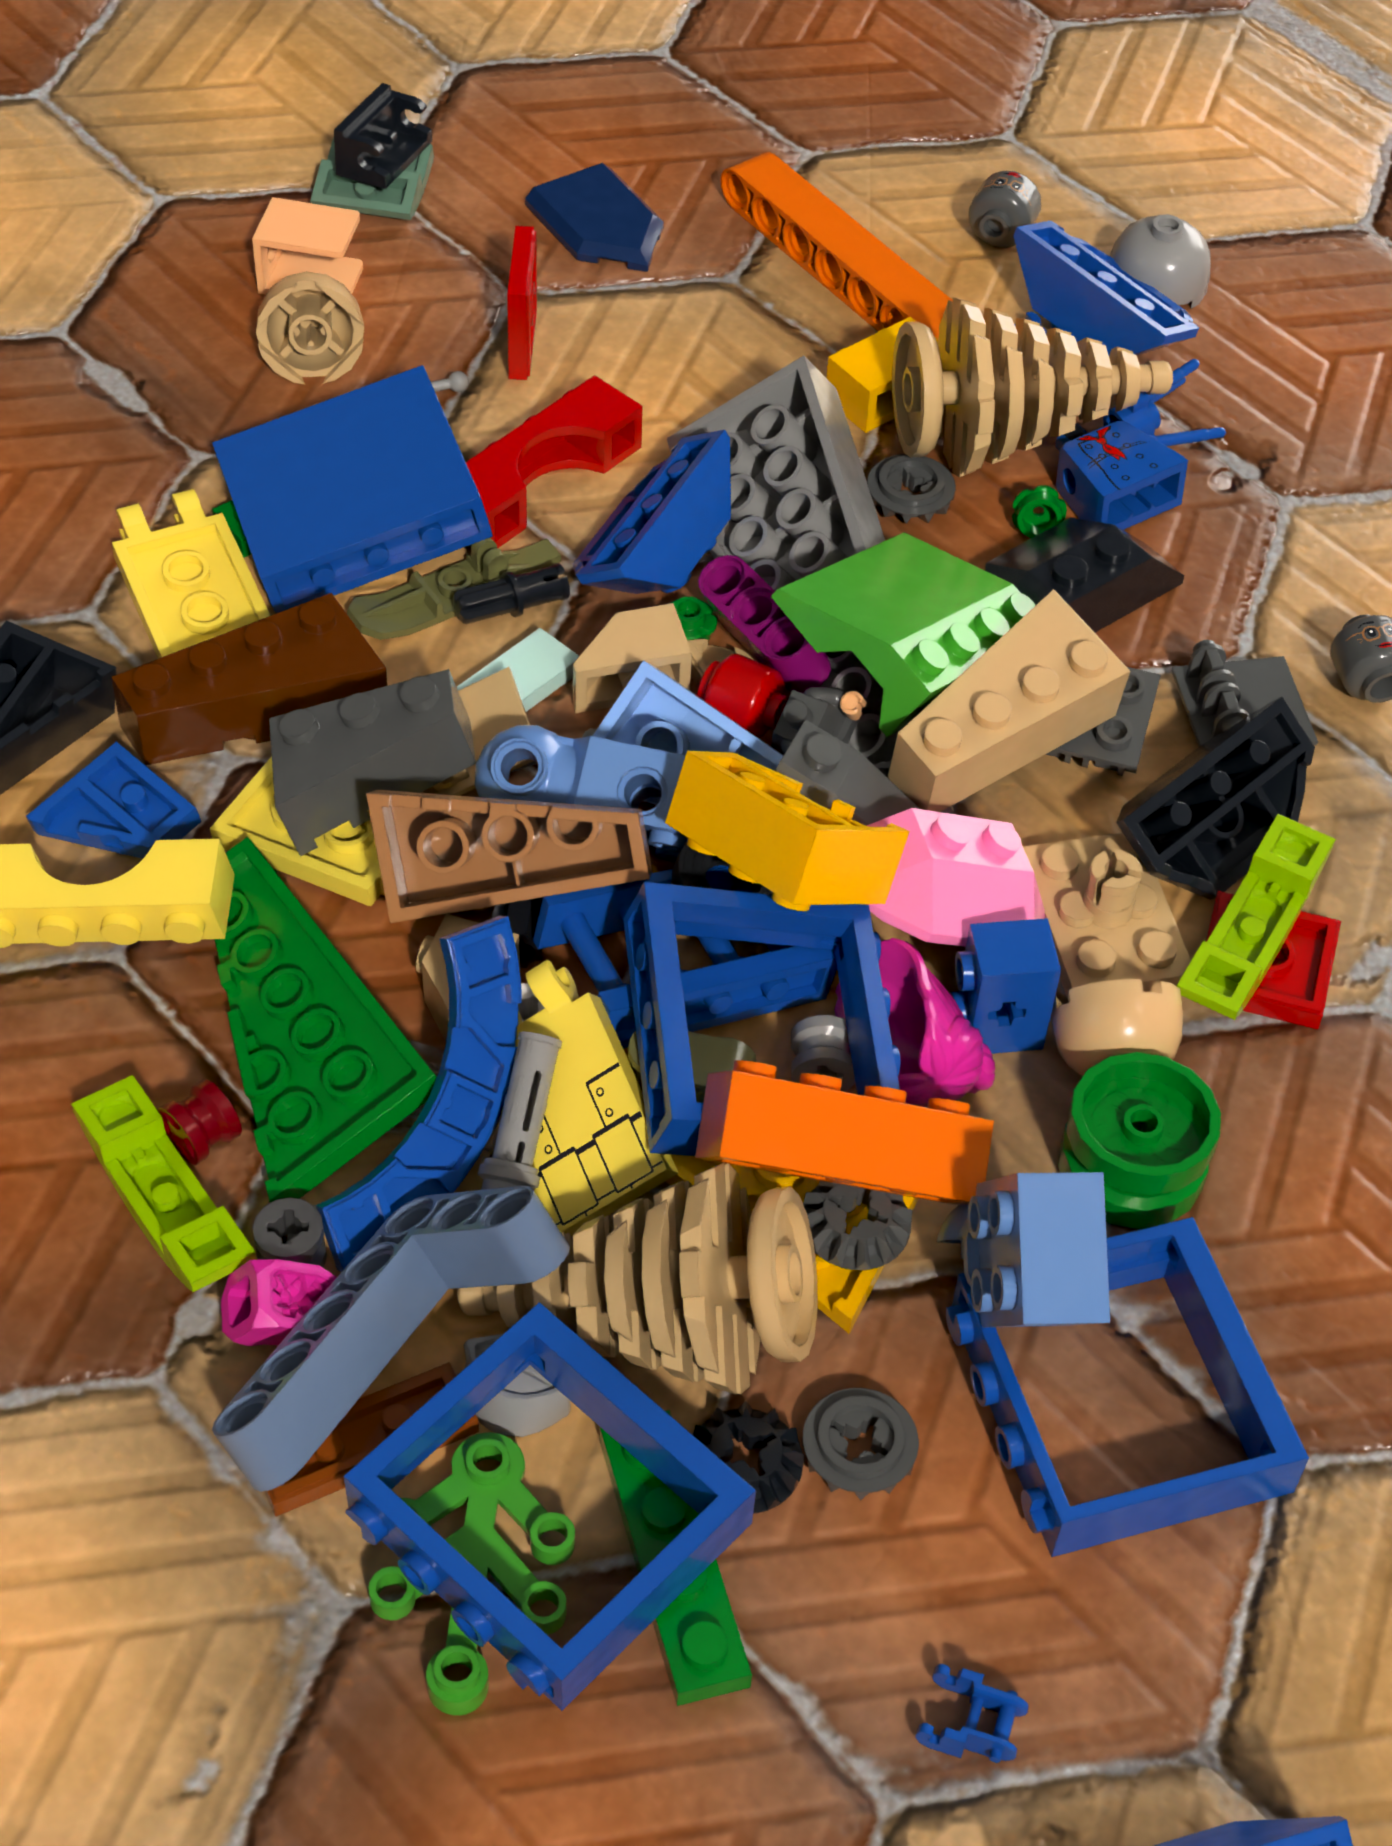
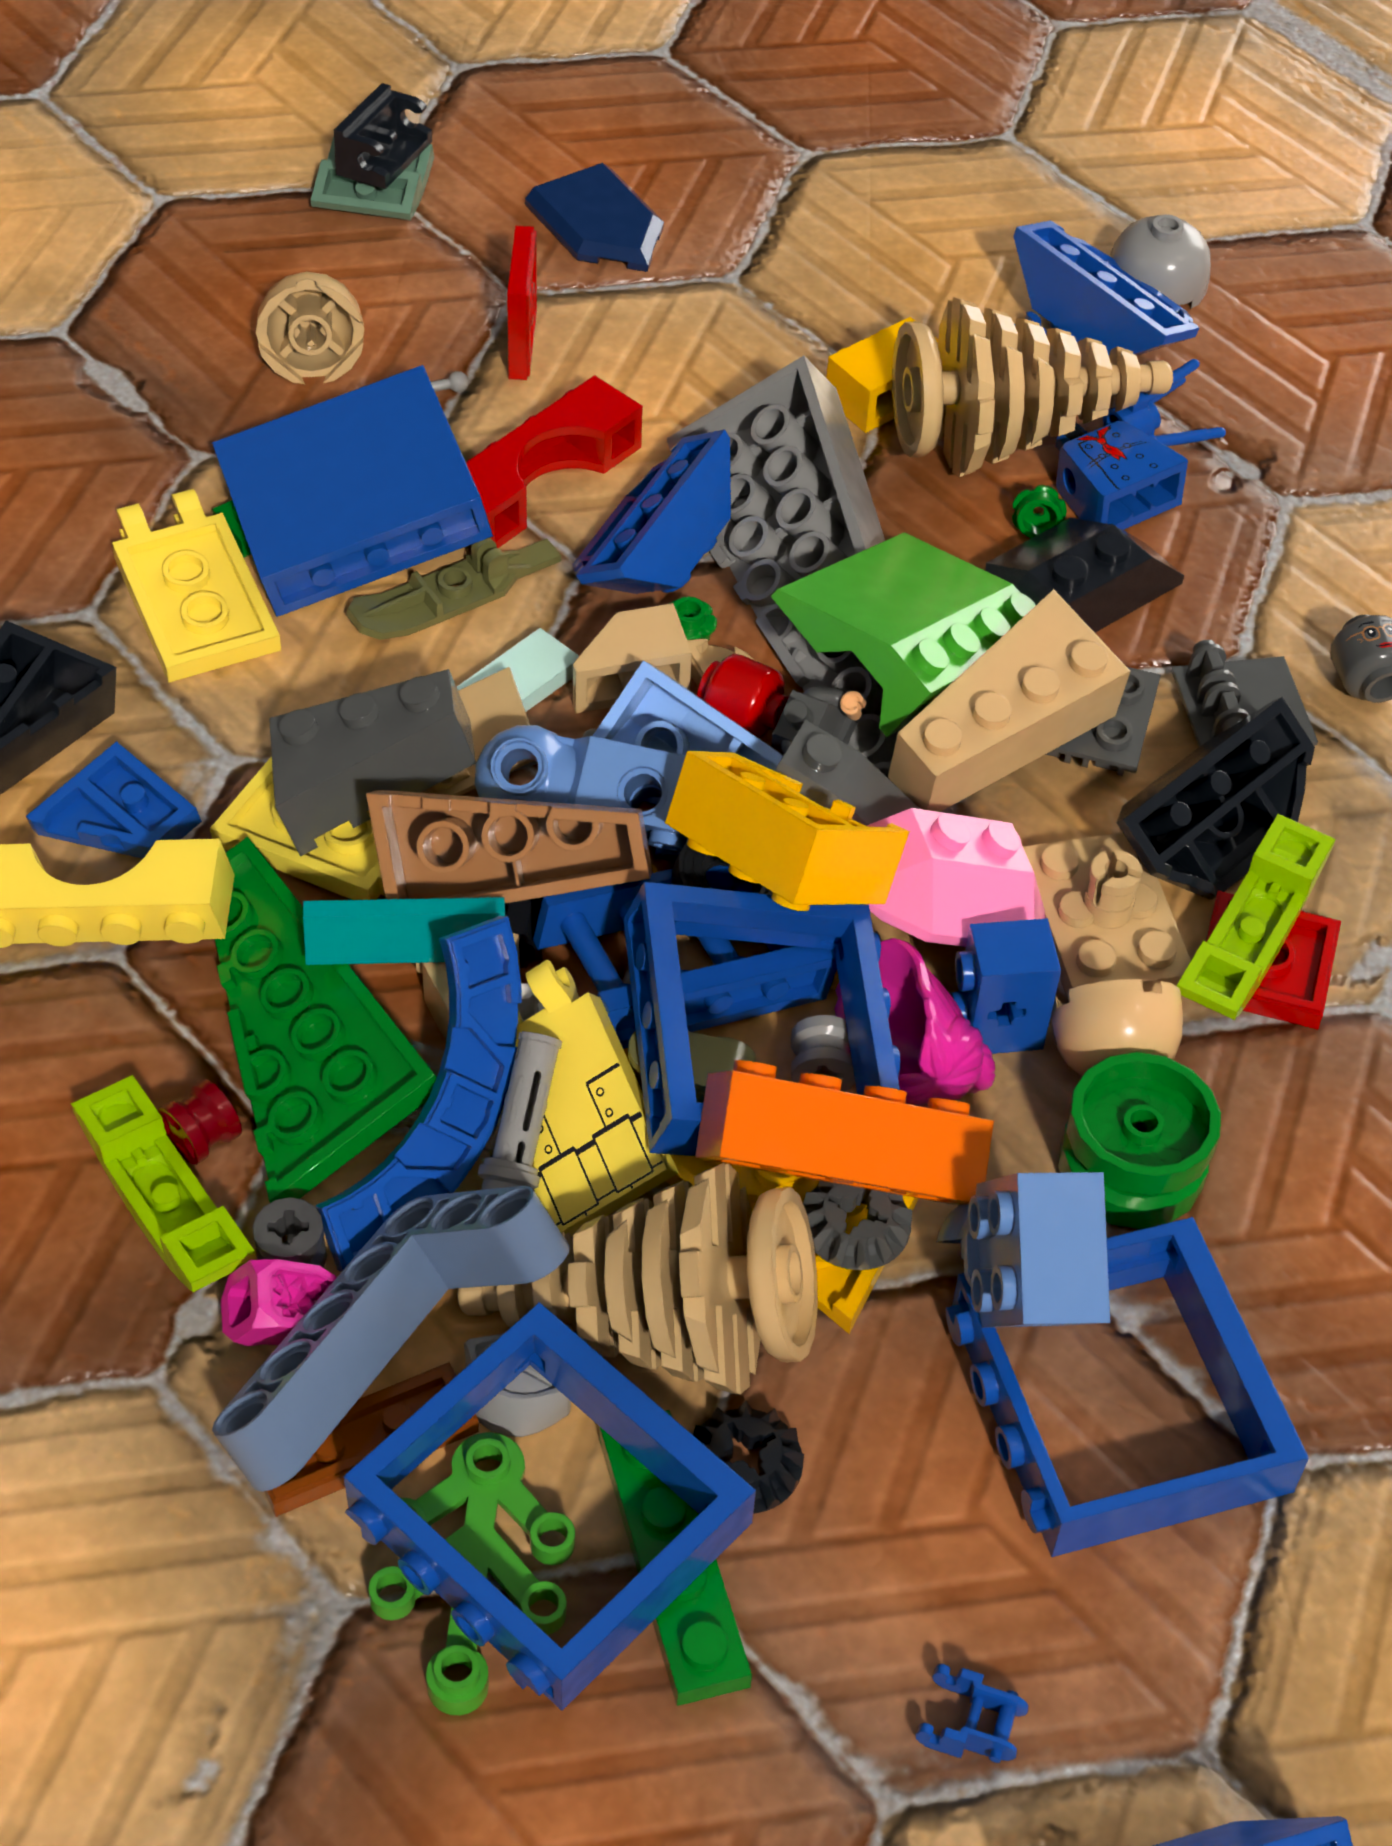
(242, 679): reddish brown wedge -> none
(303, 240): light nougat piece -> none
(388, 928): none -> teal tile
(511, 594): black axle -> none
(755, 620): magenta beam -> none
(831, 244): orange beam -> none
(849, 1415): dark grey gear -> none
(919, 475): dark grey gear -> none
(1002, 205): dark grey head -> none

